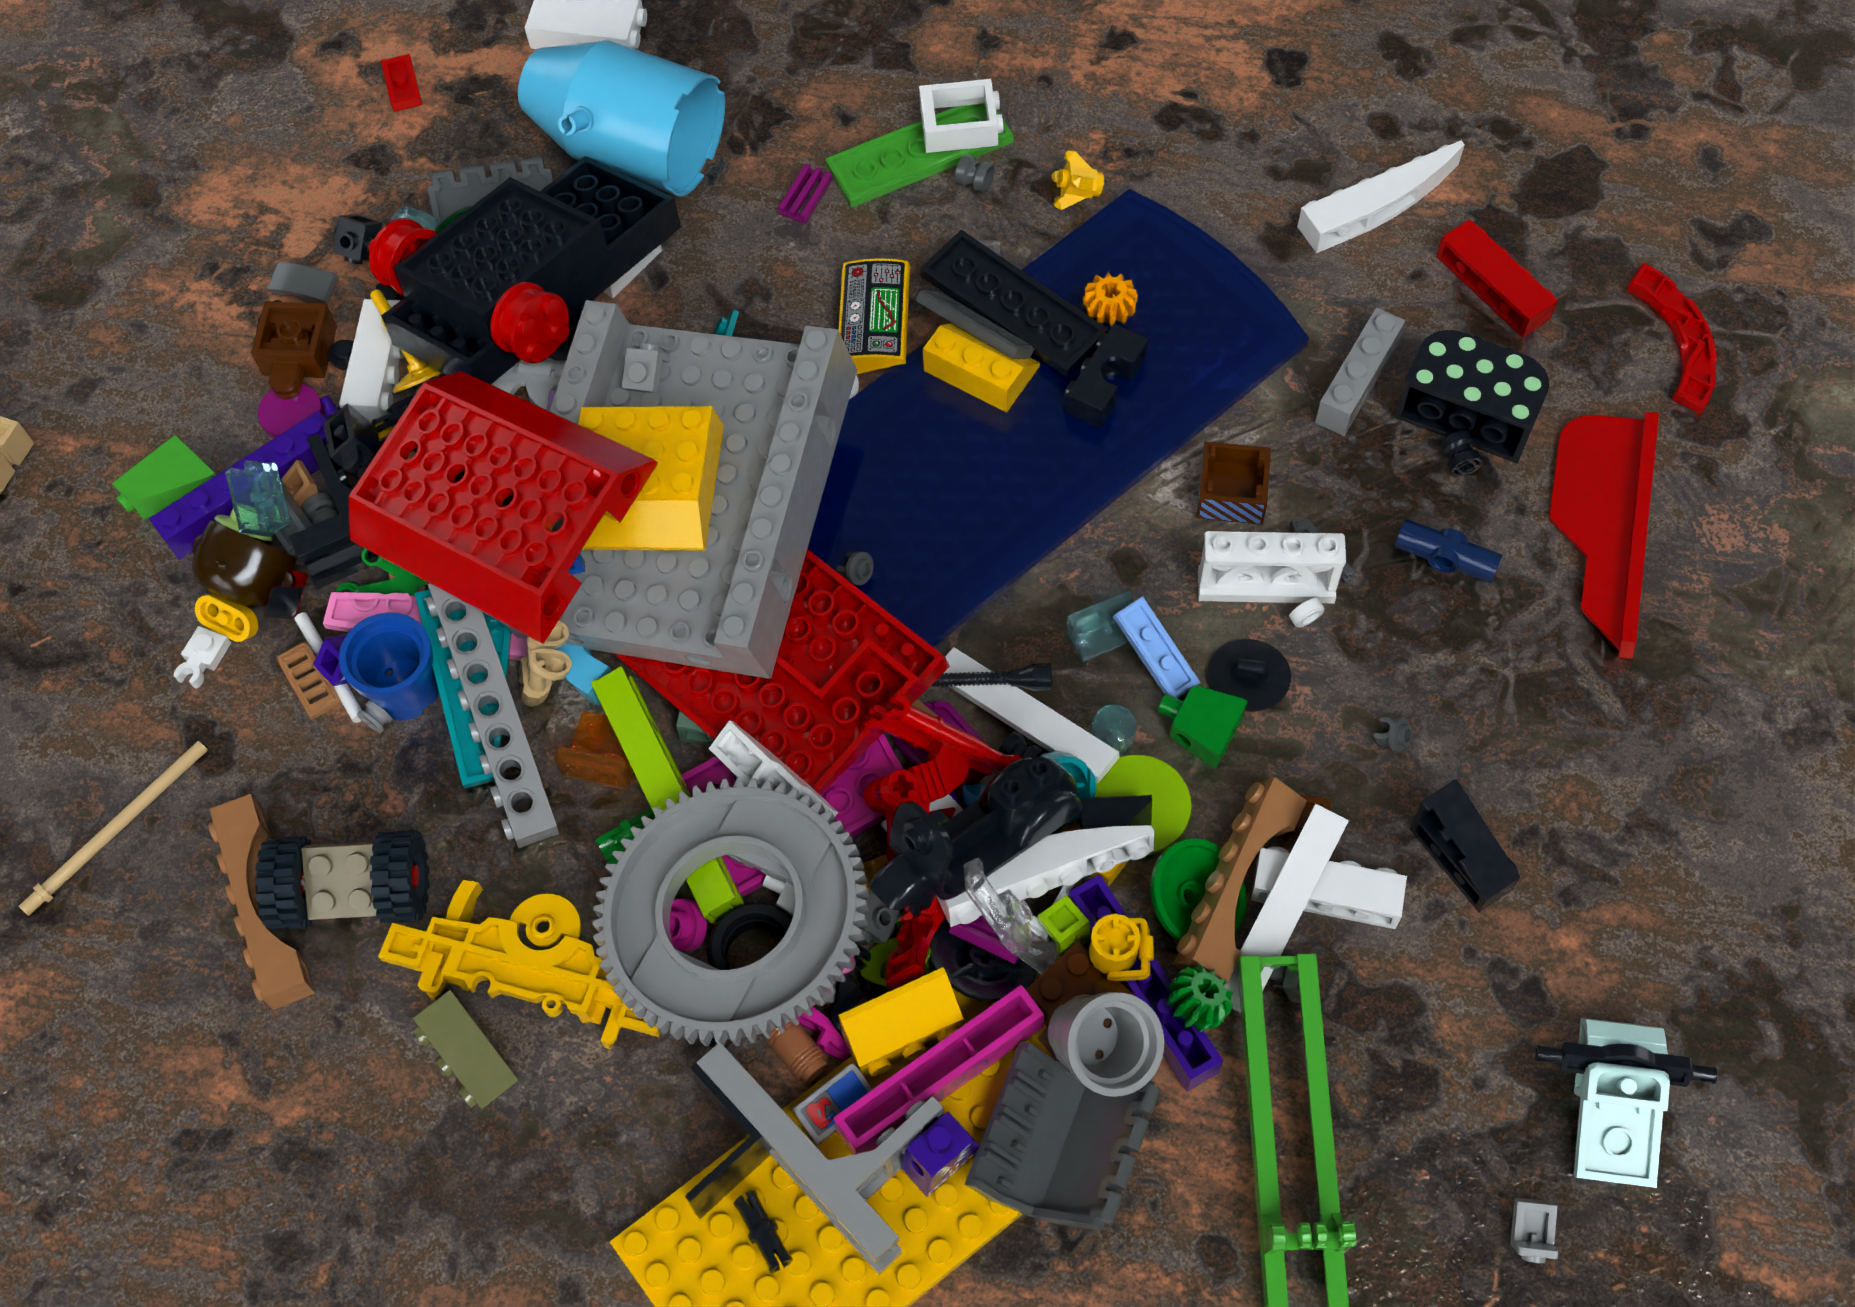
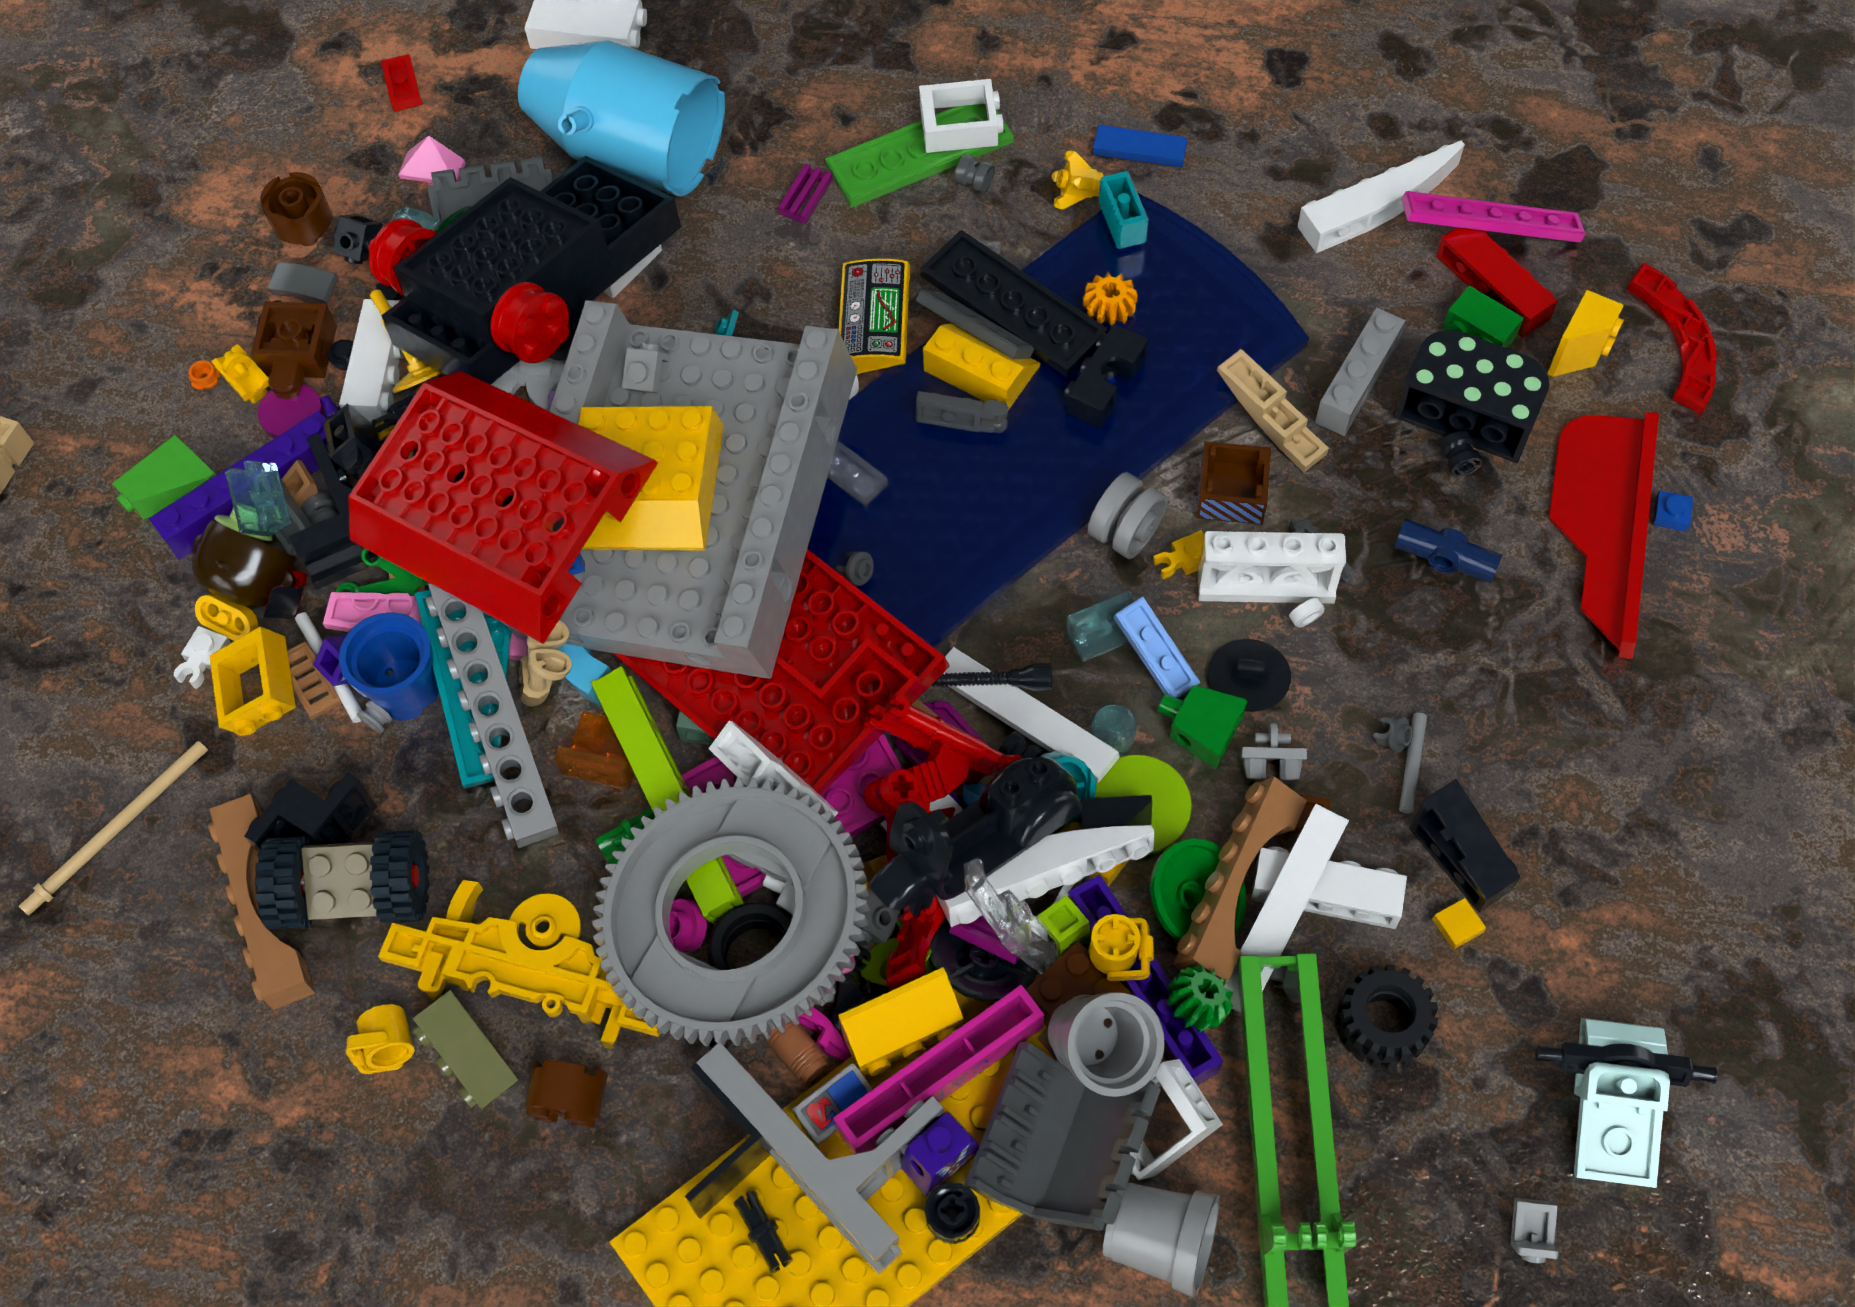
(203, 375): none -> orange plate
(227, 664): none -> yellow window
(242, 374): none -> yellow hips
(296, 208): none -> reddish brown brick
(302, 813): none -> black bracket
(384, 1040): none -> yellow piece
(429, 157): none -> bright pink slope
(565, 1092): none -> reddish brown brick
(855, 475): none -> clear plate
(952, 1213): none -> black wheel
(961, 412): none -> dark grey hinge
(1123, 210): none -> teal brick
(1127, 515): none -> light grey wheel
(1140, 146): none -> blue tile
(1164, 1234): none -> light grey piece
(1185, 554): none -> yellow plate
(1193, 1109): none -> white window
(1271, 411): none -> tan slope
(1289, 758): none -> light grey hips
(1402, 992): none -> black tyre
(1413, 764): none -> light grey bar
(1459, 923): none -> yellow tile
(1483, 317): none -> green brick
(1492, 216): none -> dark pink tile
(1587, 334): none -> yellow slope
(1672, 511): none -> blue plate

